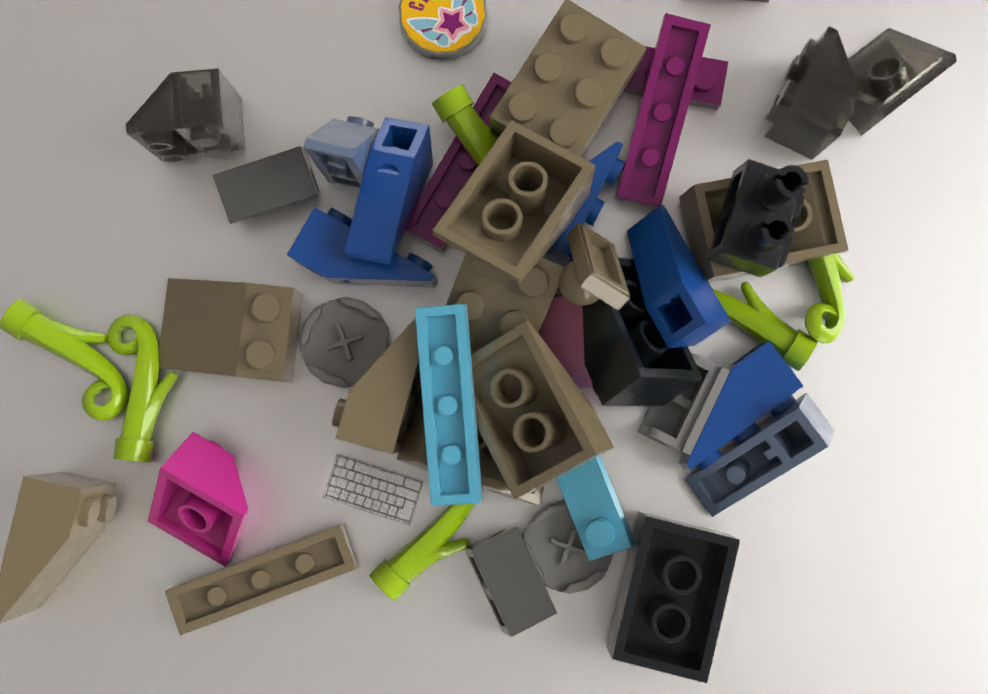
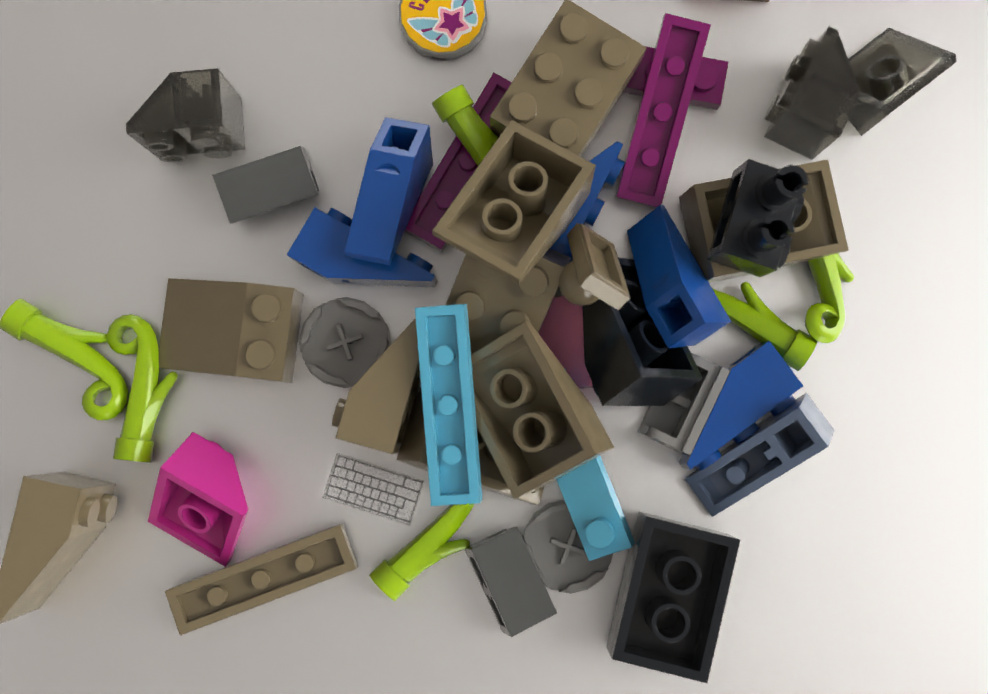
(342, 149): sand blue slope -> none

